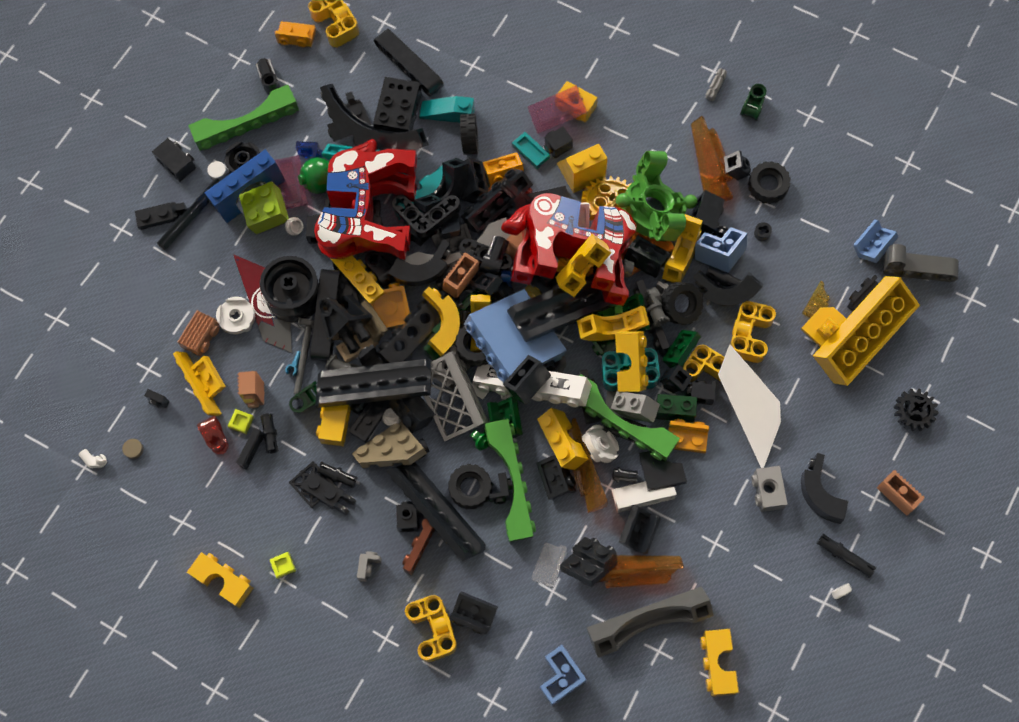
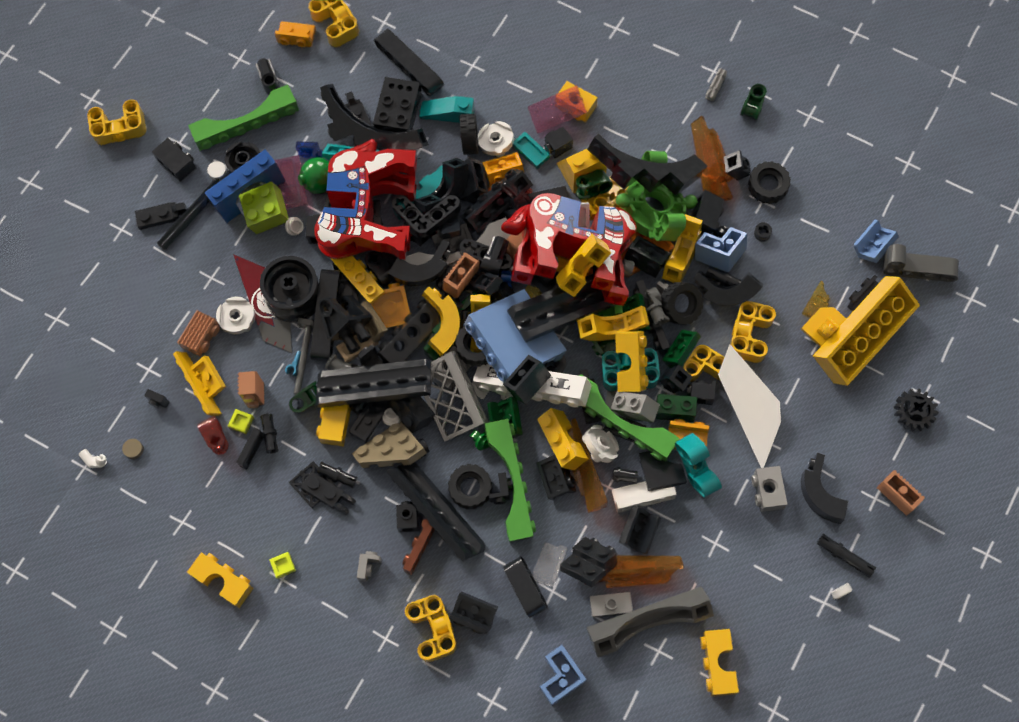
(118, 129): none -> yellow beam
(498, 147): none -> white plate
(525, 587): none -> black beam
(594, 182): none -> dark green piece
(611, 604): none -> light grey plate
(650, 175): none -> black arch
(693, 455): none -> teal beam

